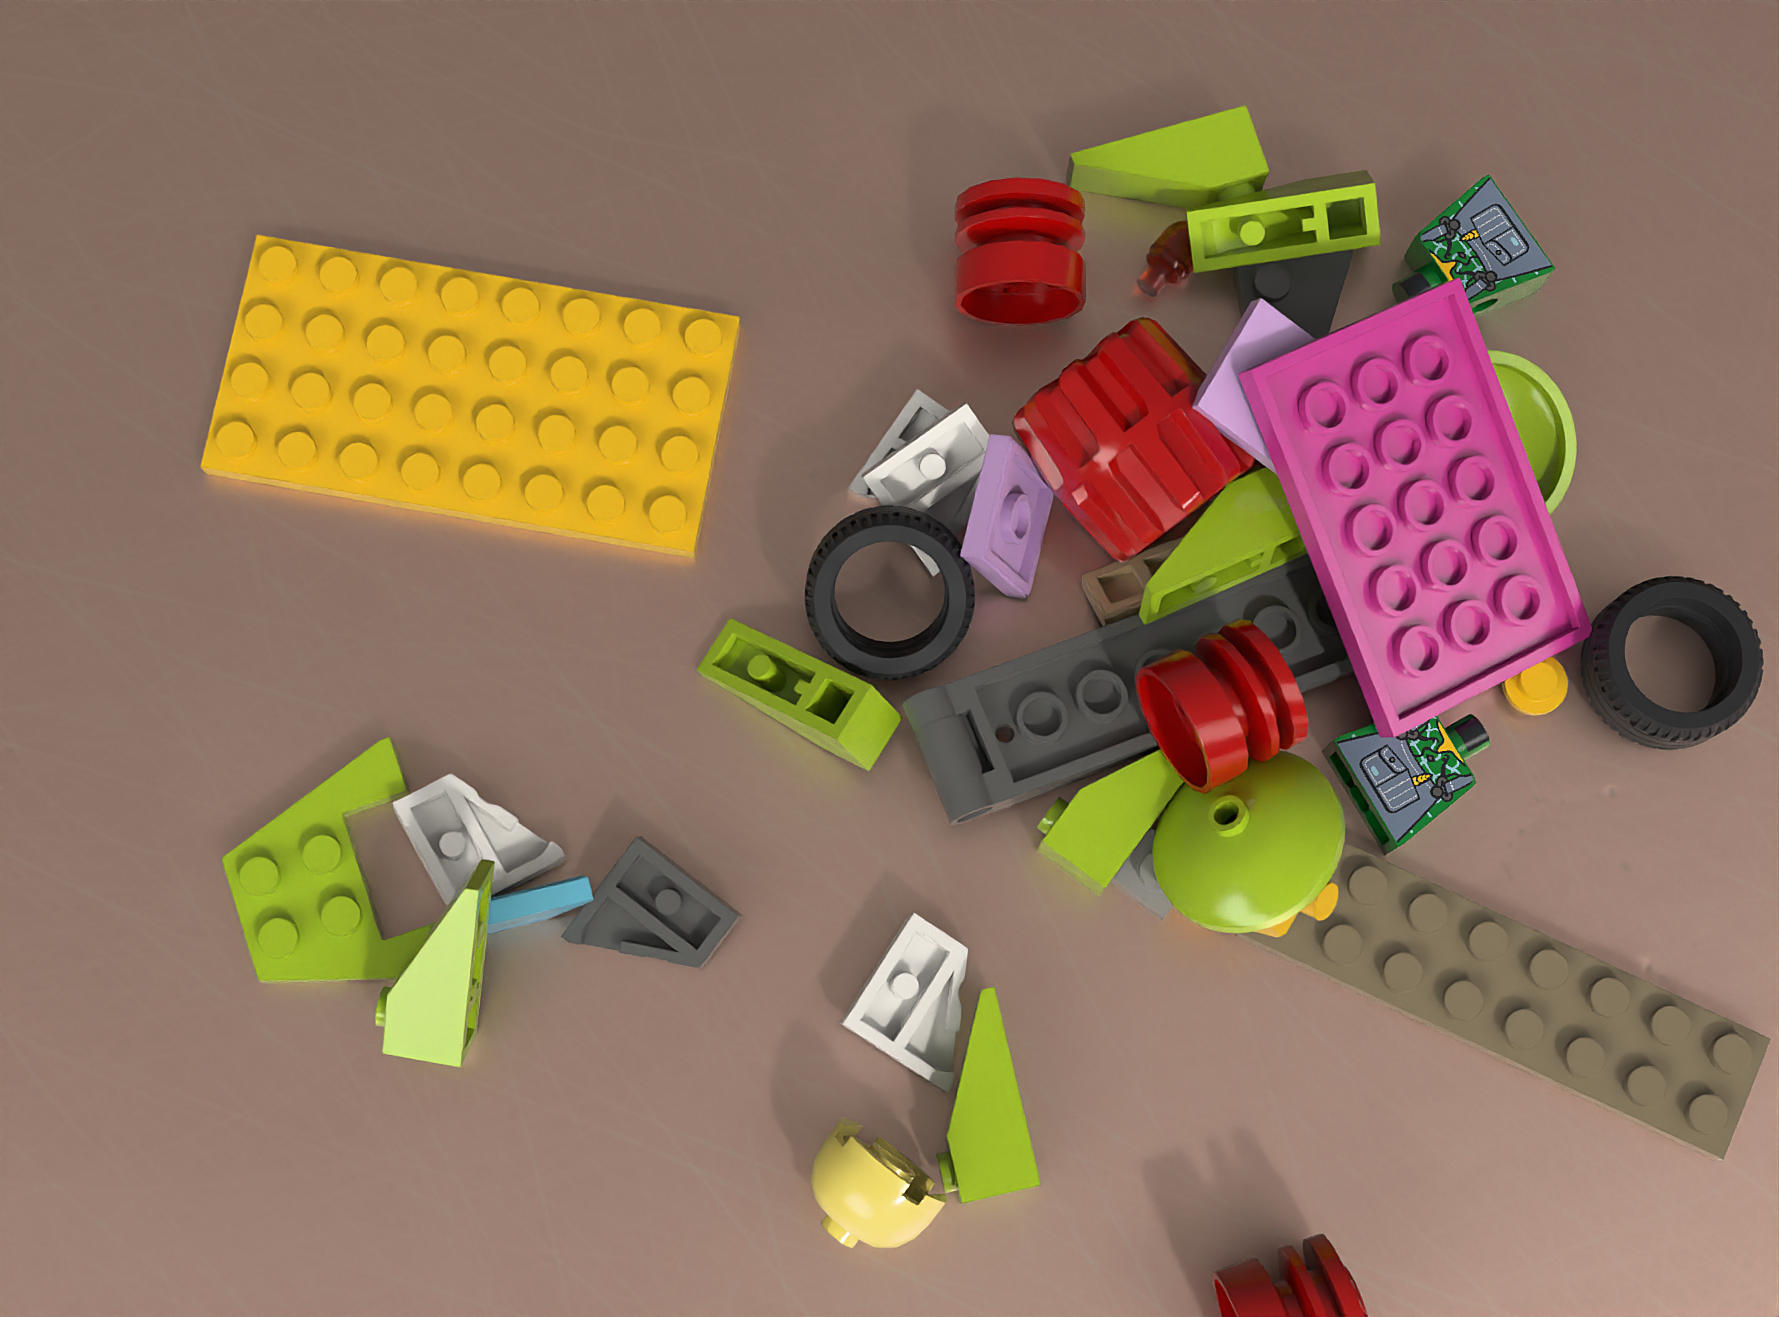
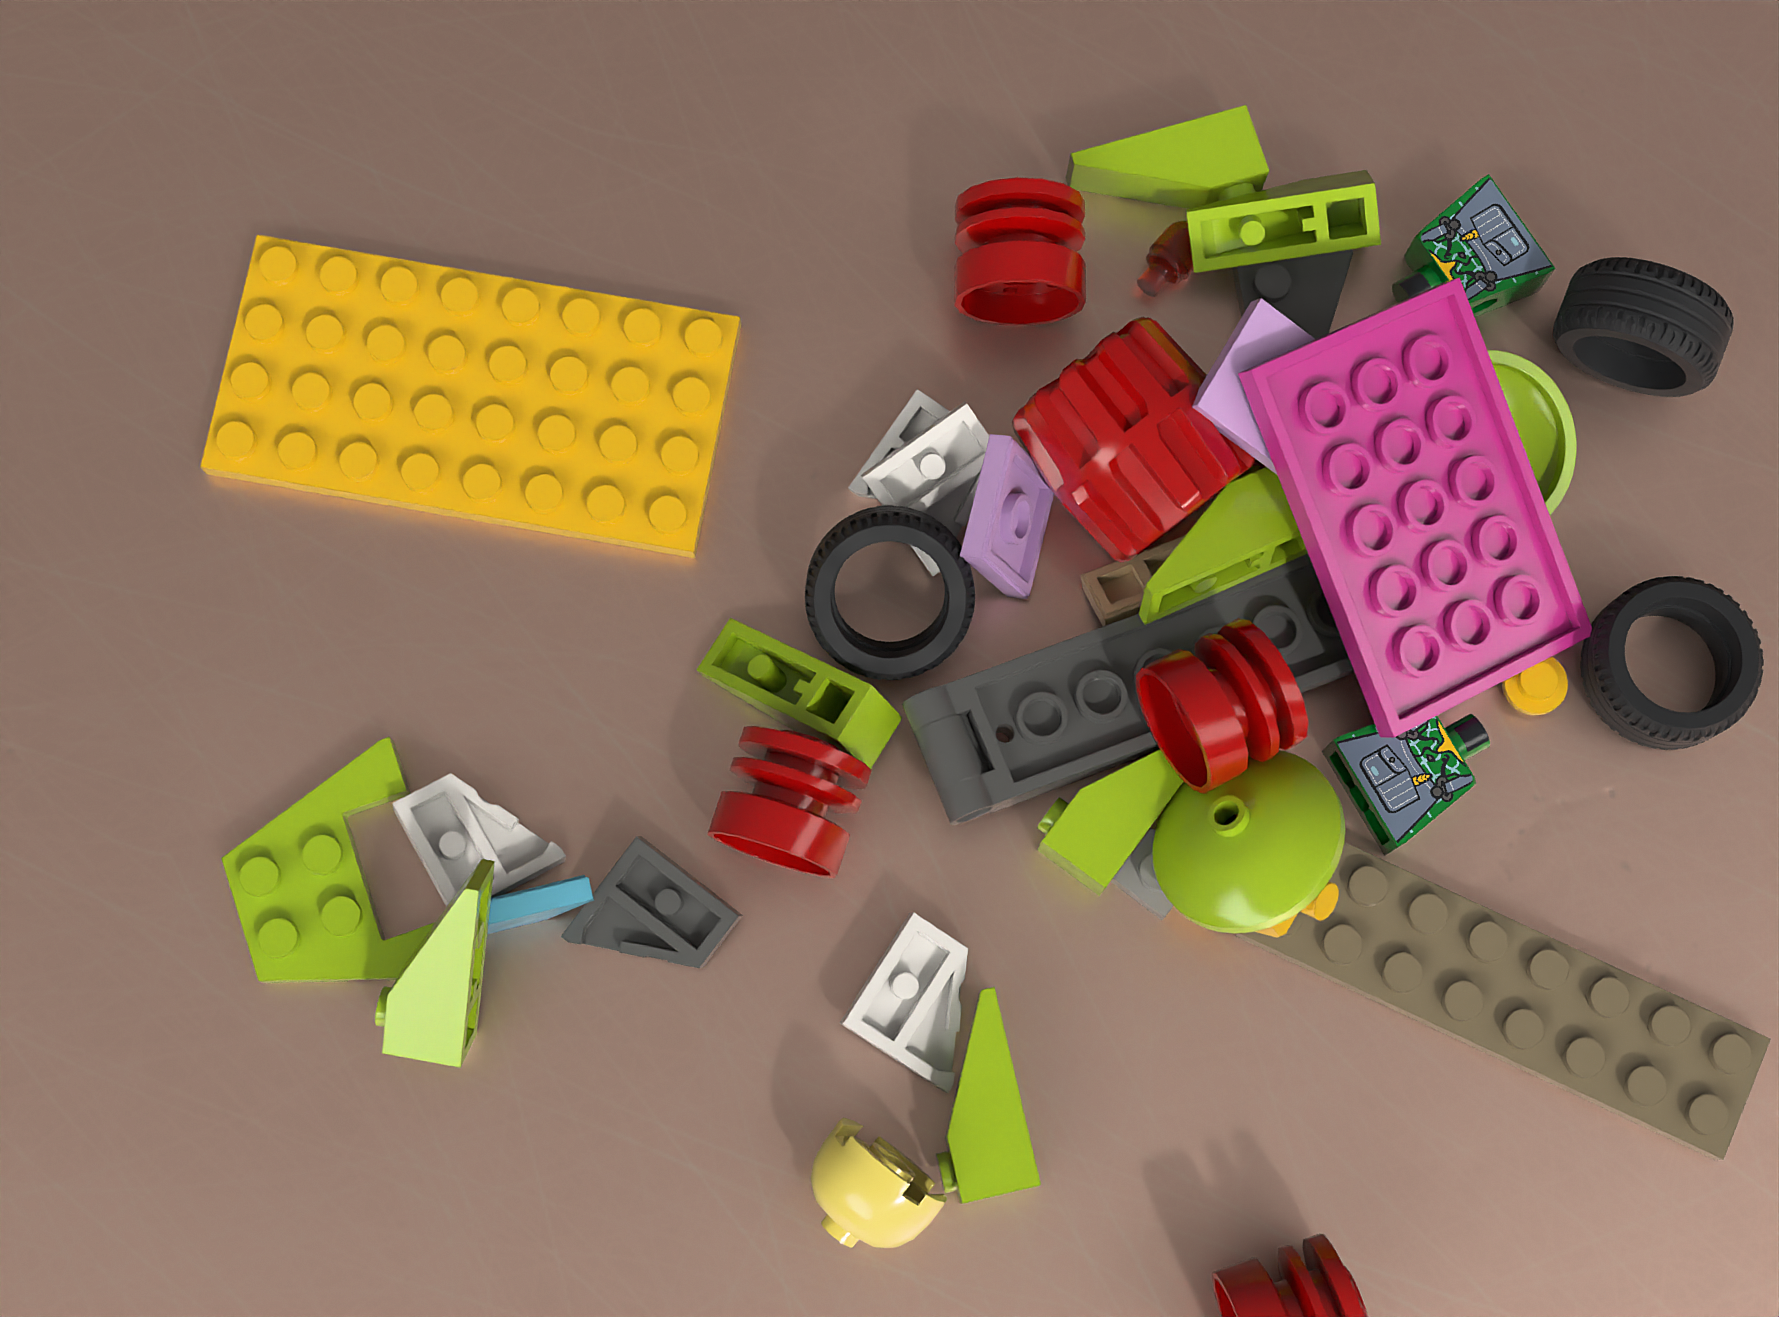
(793, 790): none -> red wheel
(1643, 326): none -> black tyre

